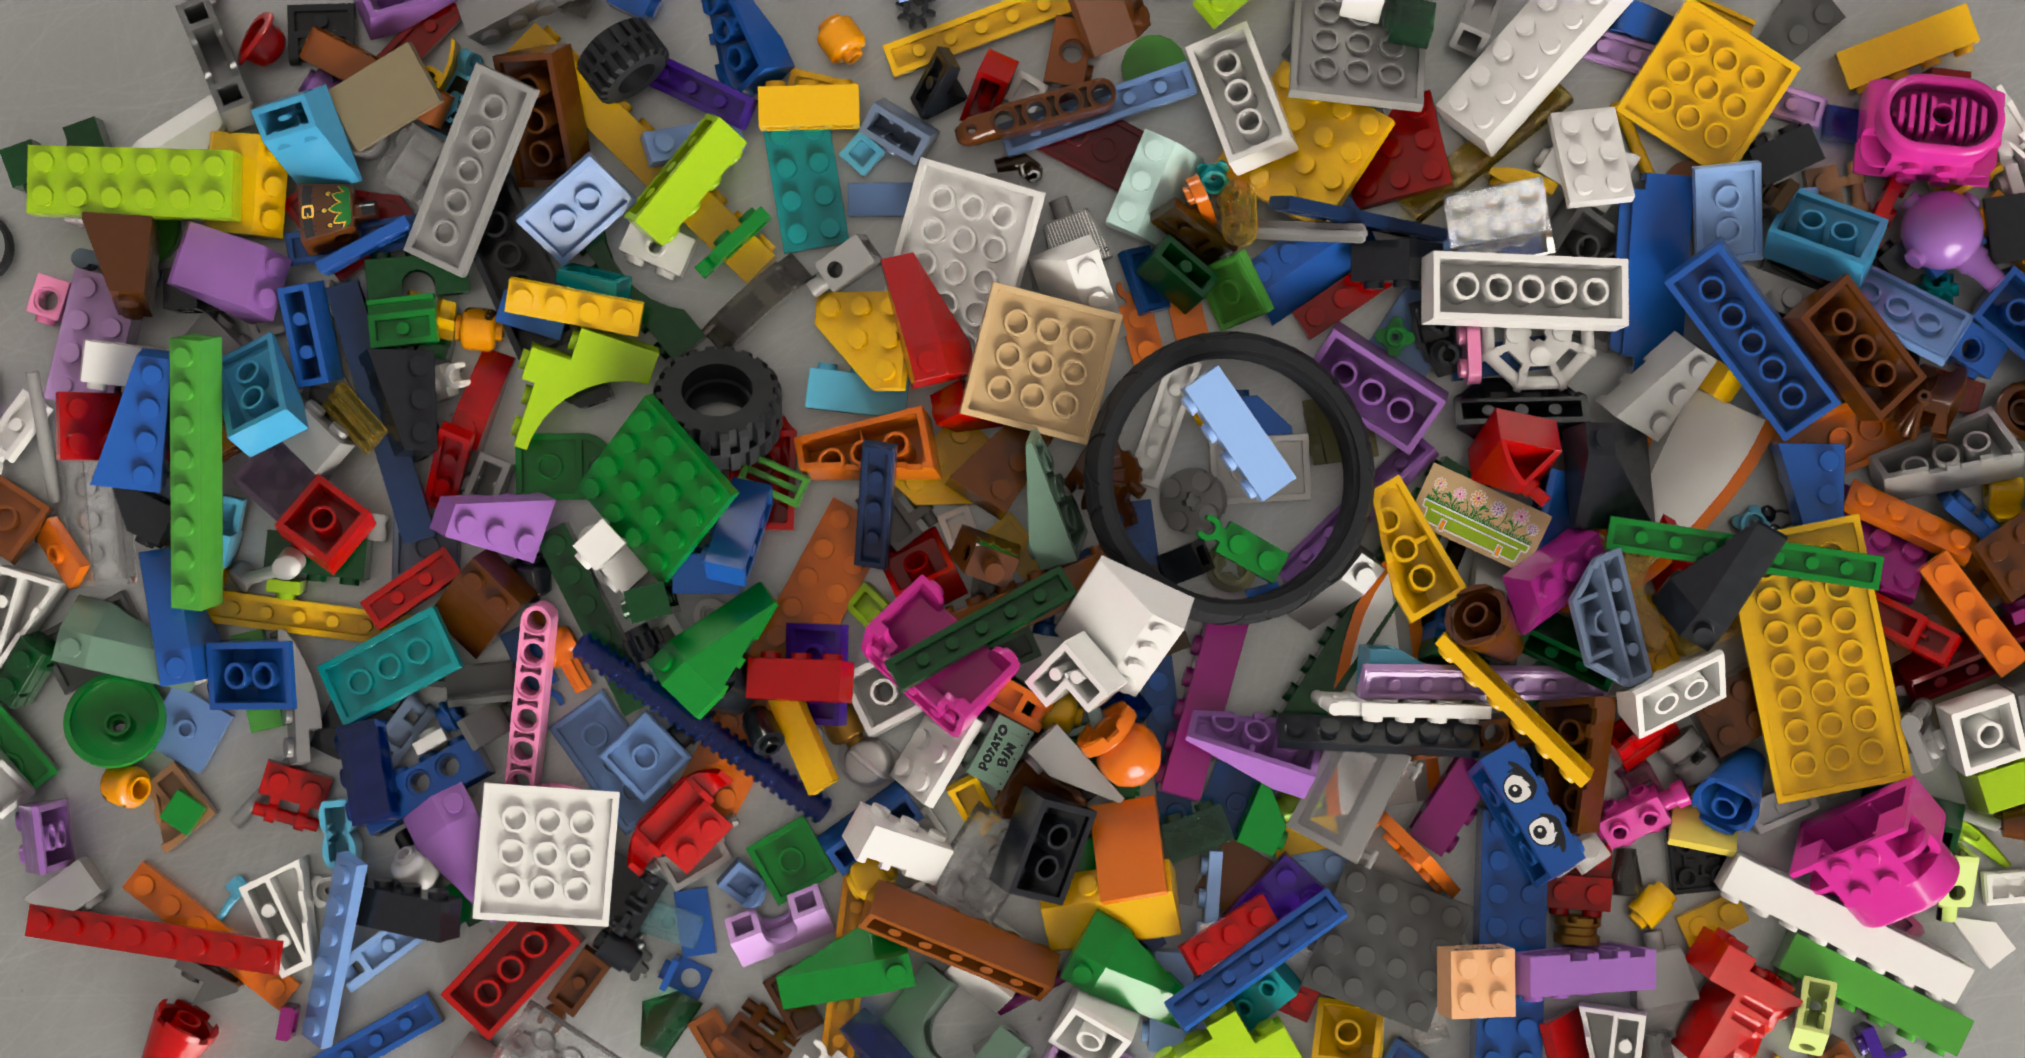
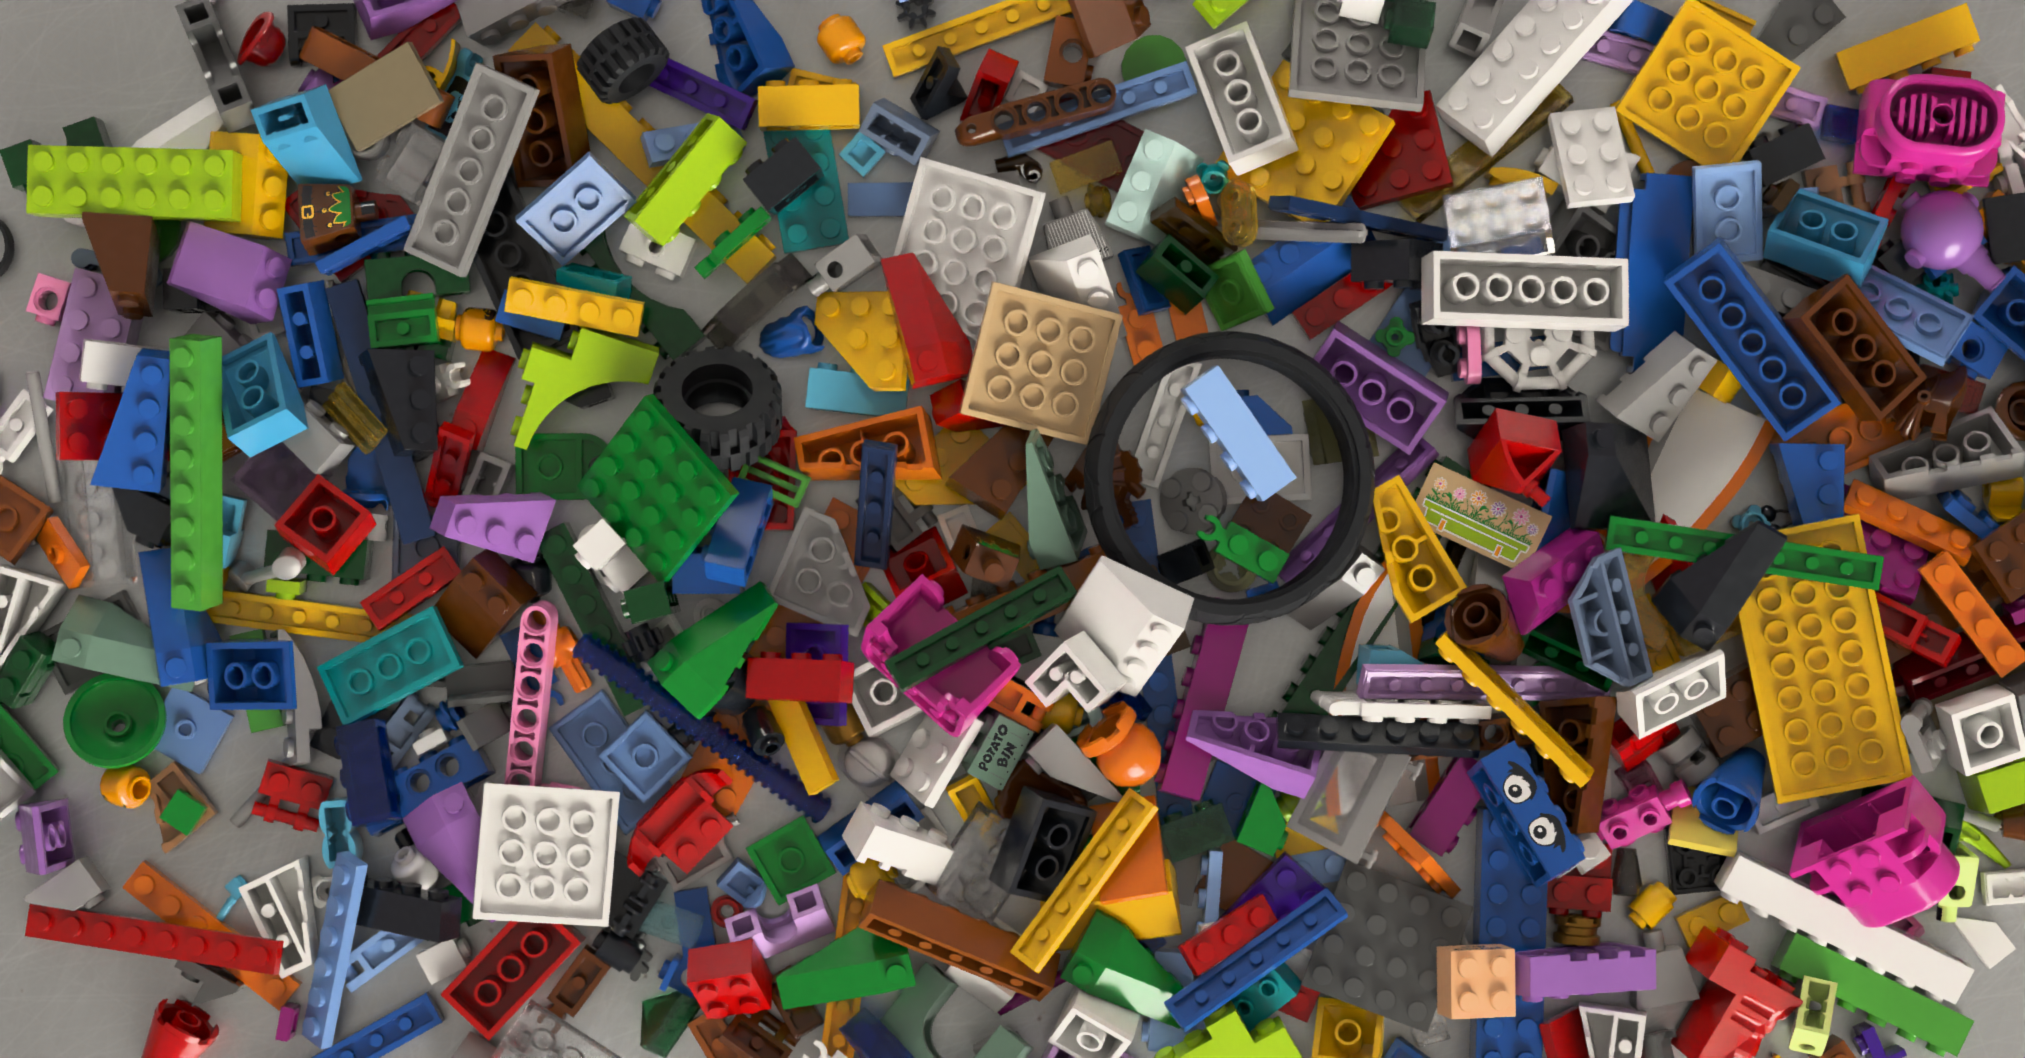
(365, 480): none -> blue piece
(445, 959): none -> white brick
(717, 905): none -> red plate
(729, 979): none -> red brick
(782, 175): none -> black brick
(791, 336): none -> blue piece
(819, 575): none -> light grey plate
(1084, 880): none -> yellow plate
(1085, 167): none -> clear yellow plate
(1098, 200): none -> clear yellow plate
(1273, 520): none -> reddish brown hinge

